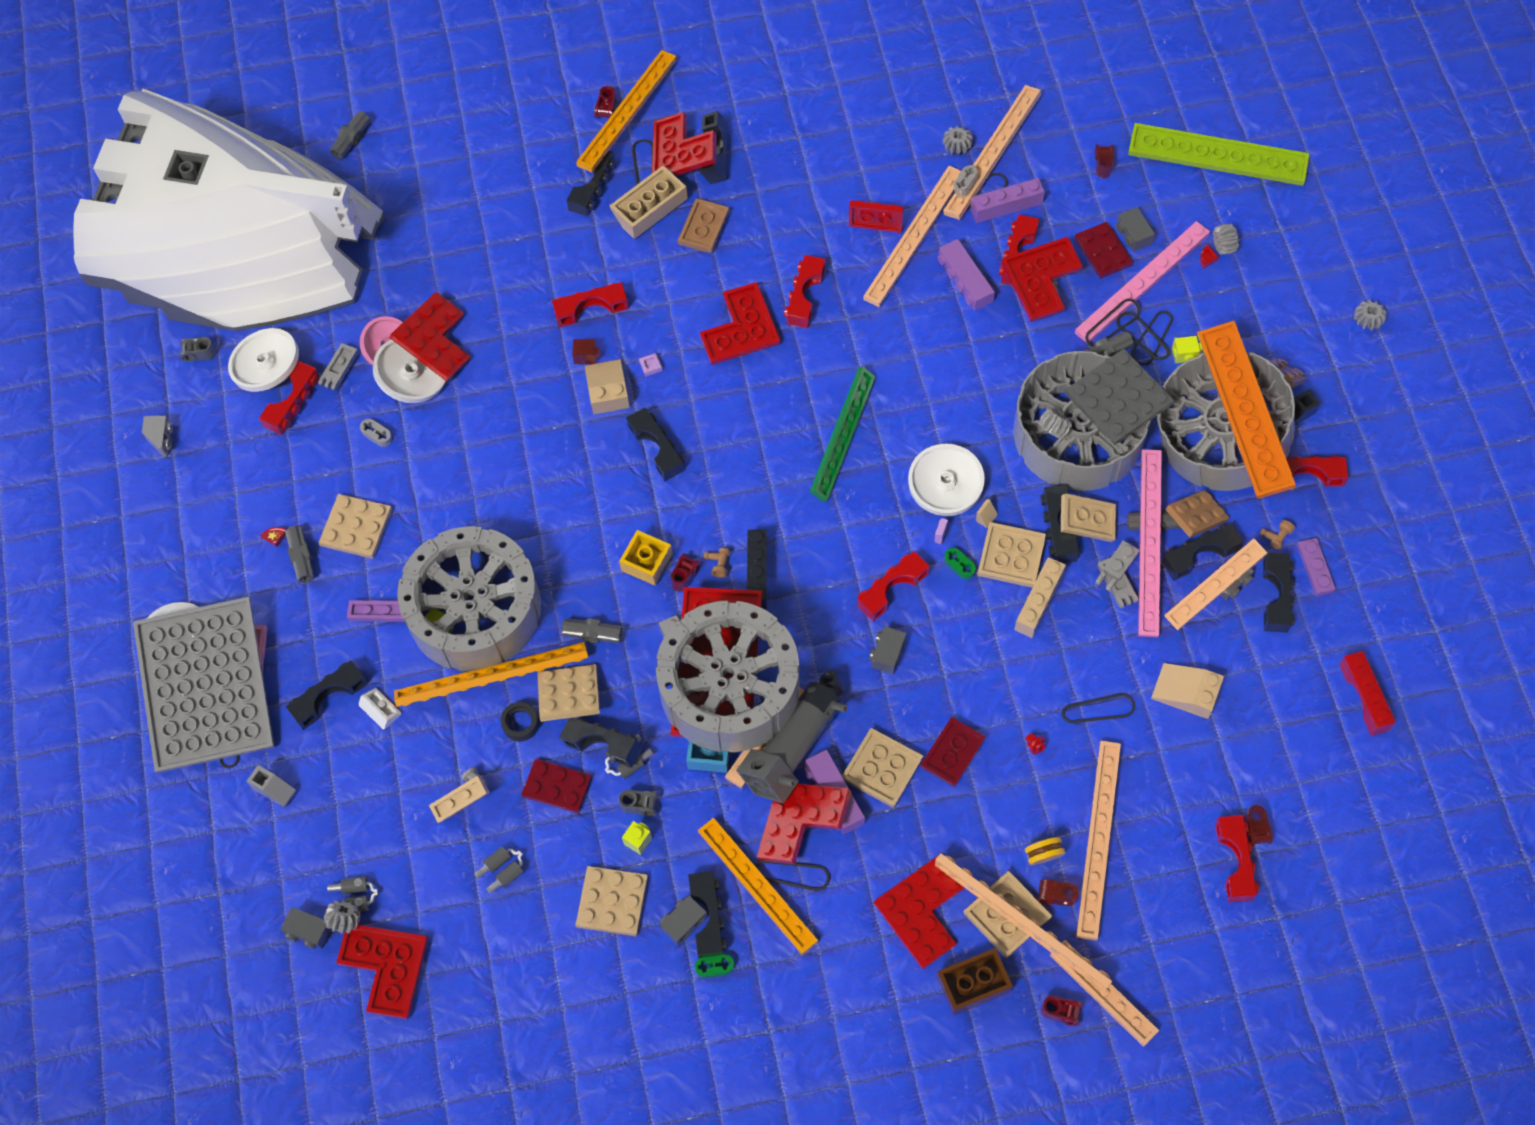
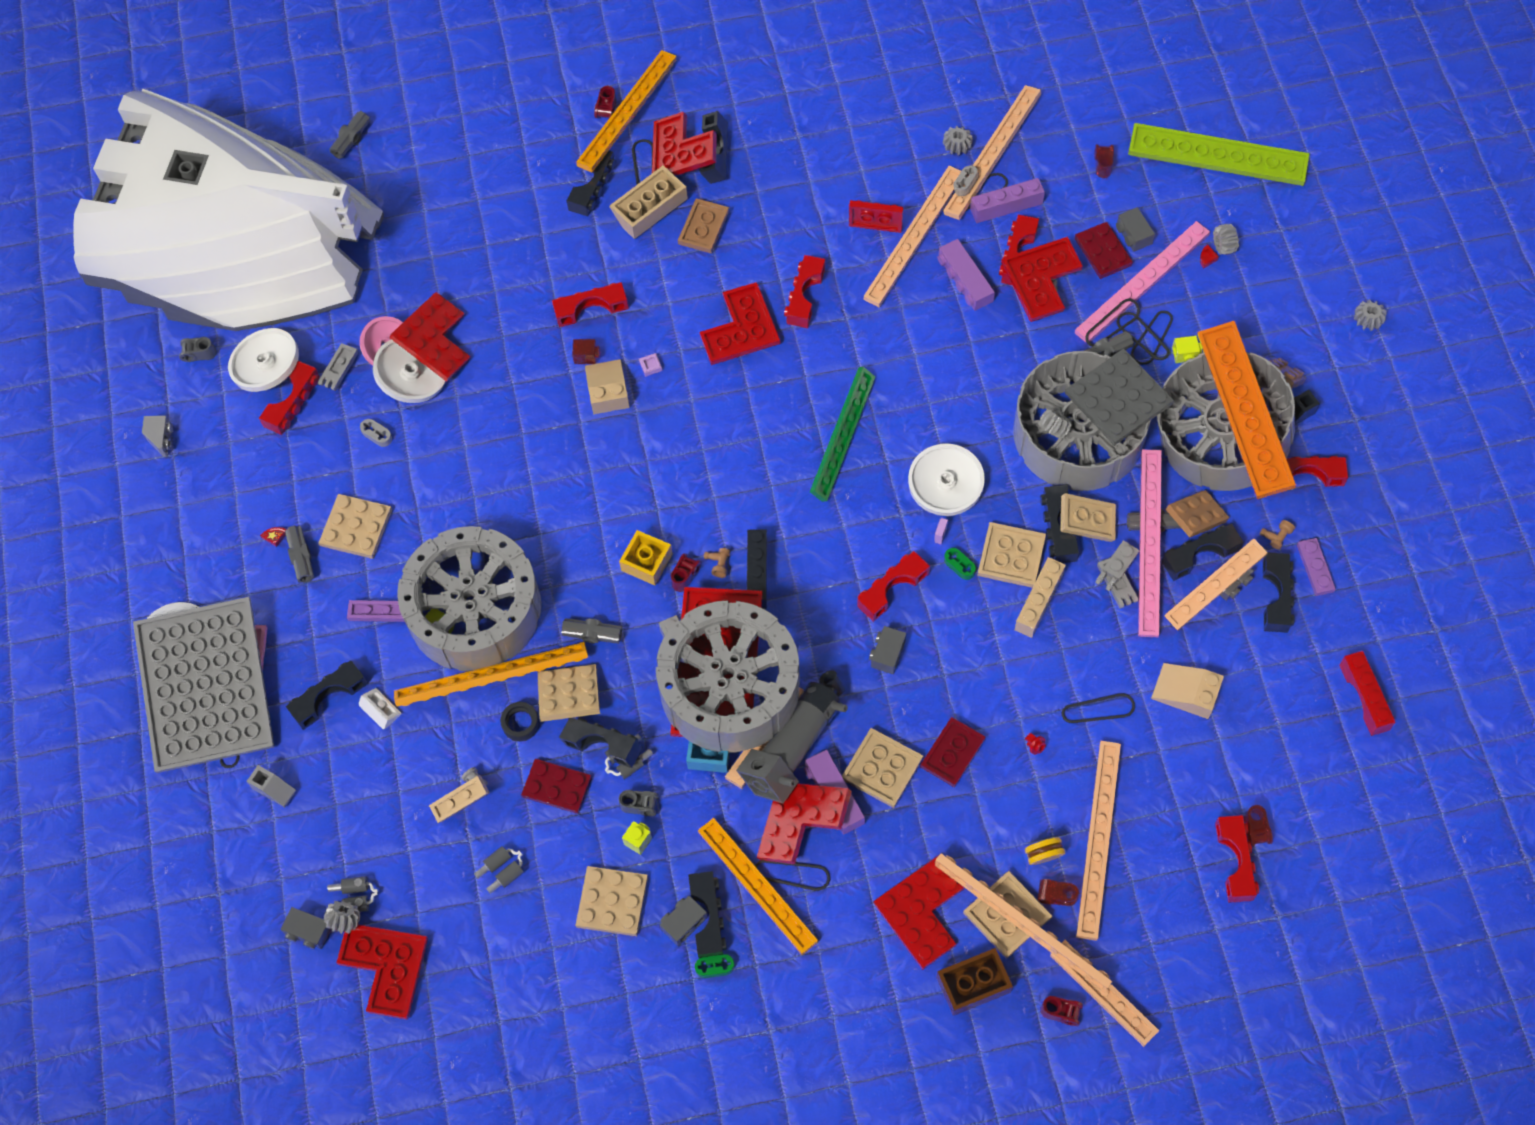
(644, 426): black arch -> none
(986, 514): tan slope -> none

